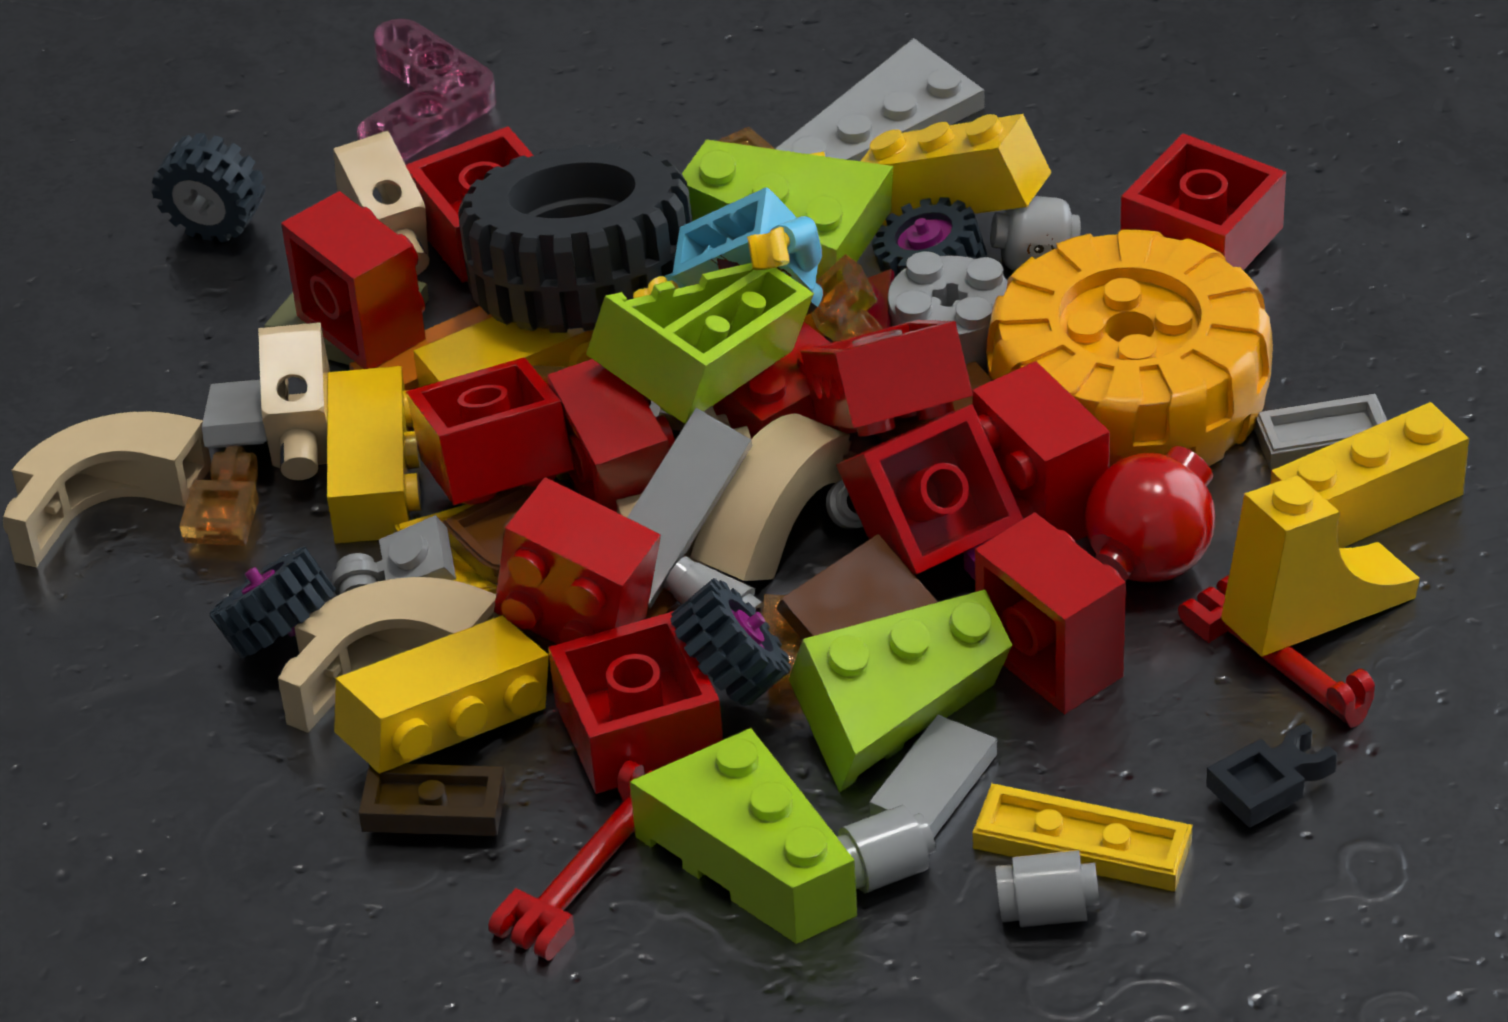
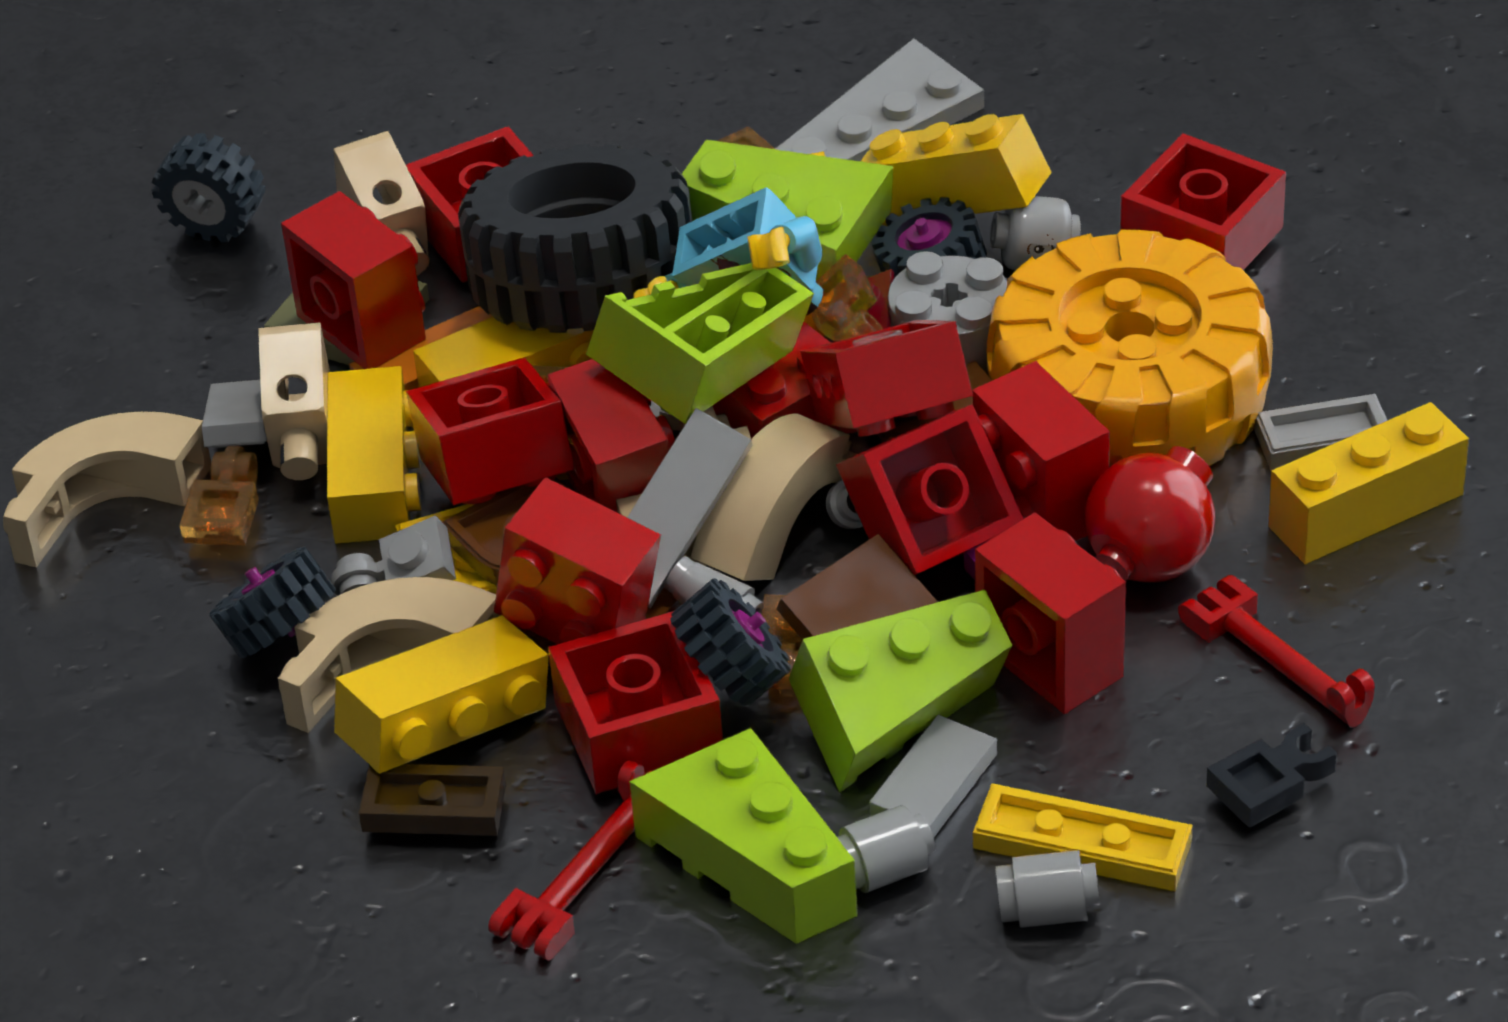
(455, 92): clear pink beam -> none
(1294, 578): yellow arch -> none

